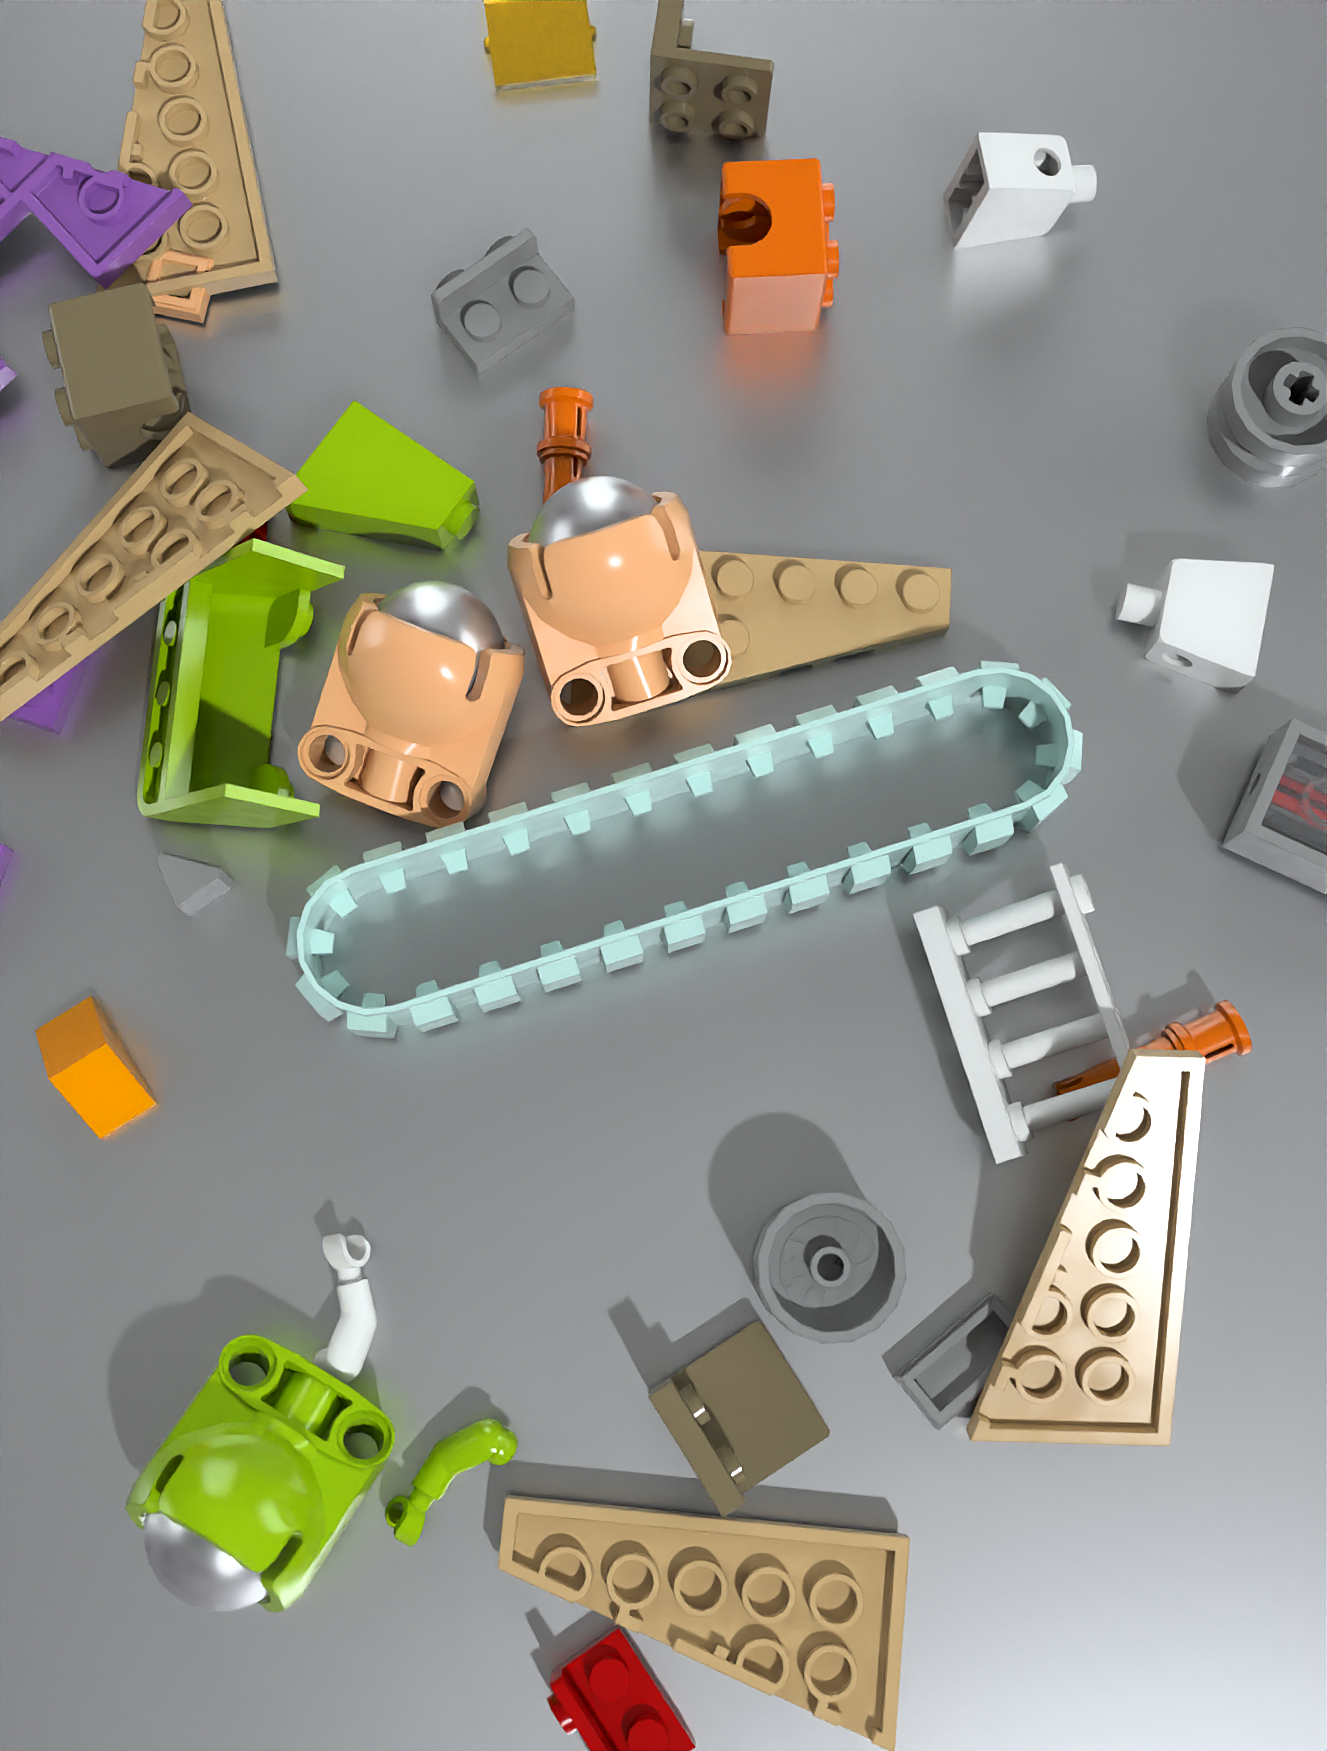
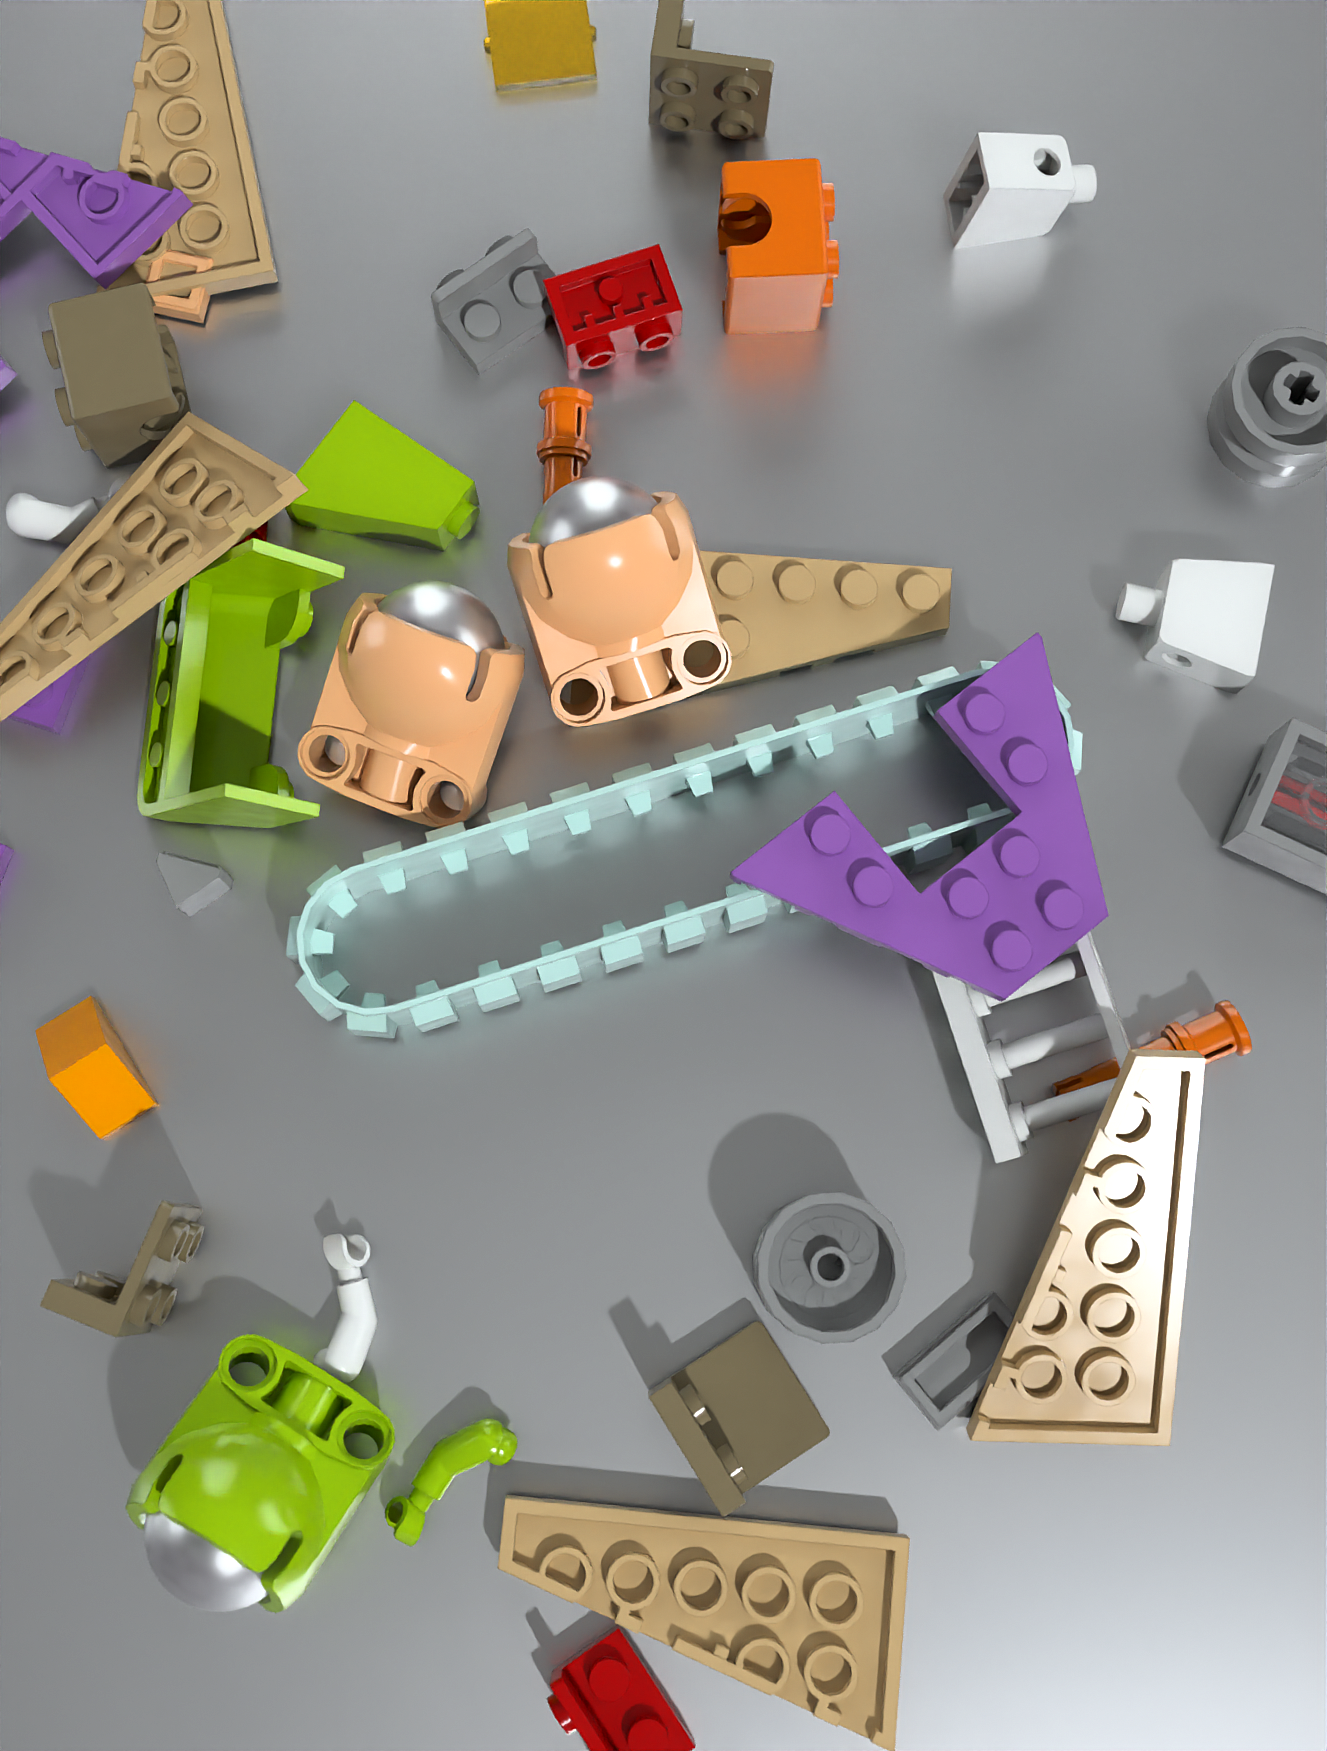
(52, 521): none -> white arm
(146, 1296): none -> dark tan bracket
(614, 308): none -> red bracket
(1008, 901): none -> medium lavender wing

